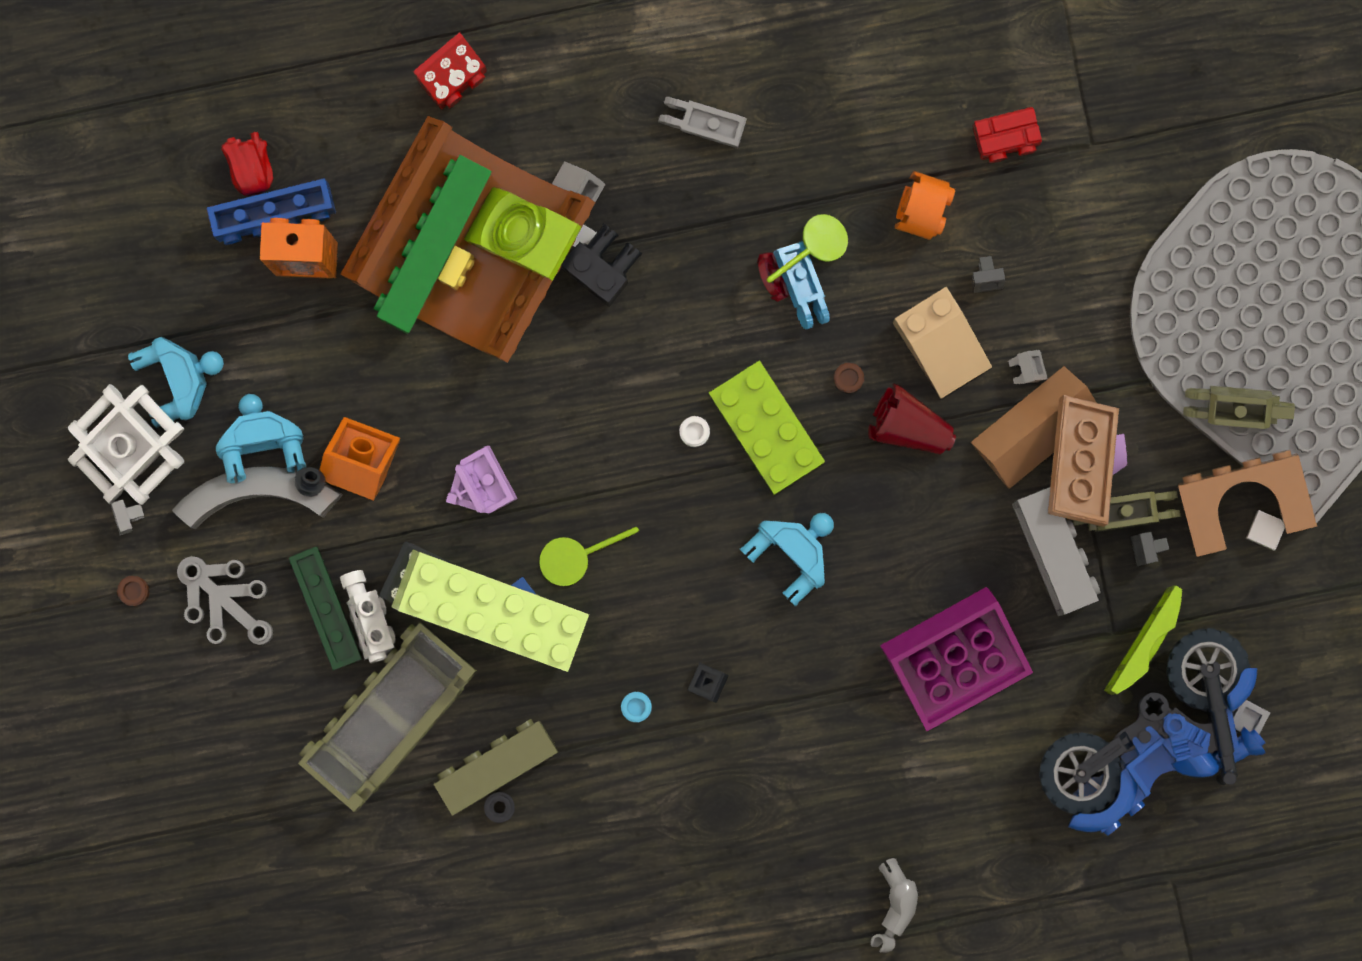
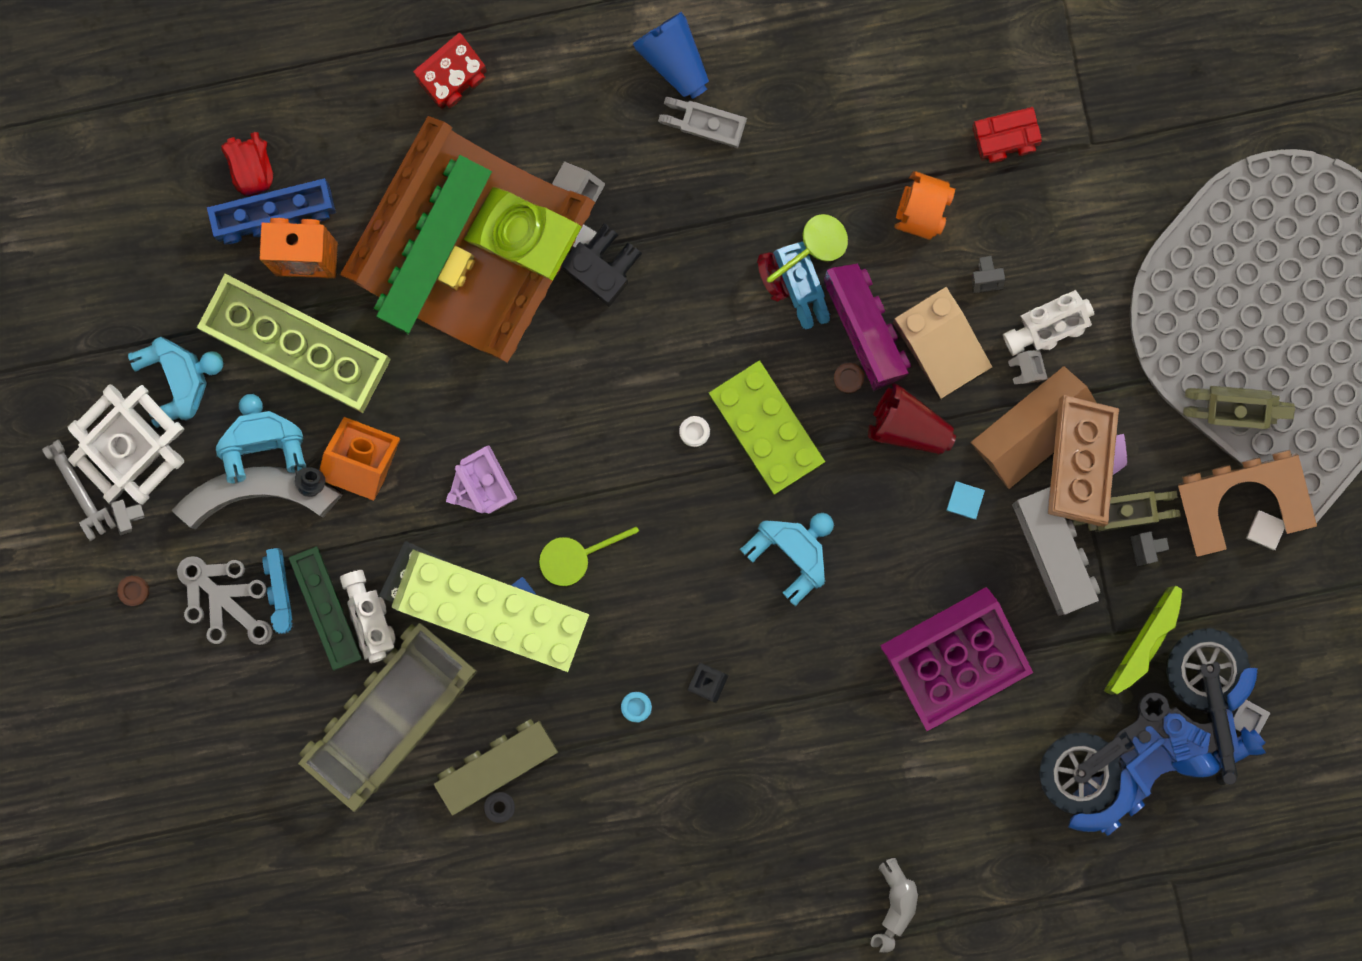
(94, 517): none -> light grey hinge
(278, 593): none -> dark azure hinge
(294, 343): none -> yellowish green brick
(675, 55): none -> blue cone
(865, 325): none -> magenta slope
(965, 500): none -> medium azure tile
(1051, 323): none -> white brick

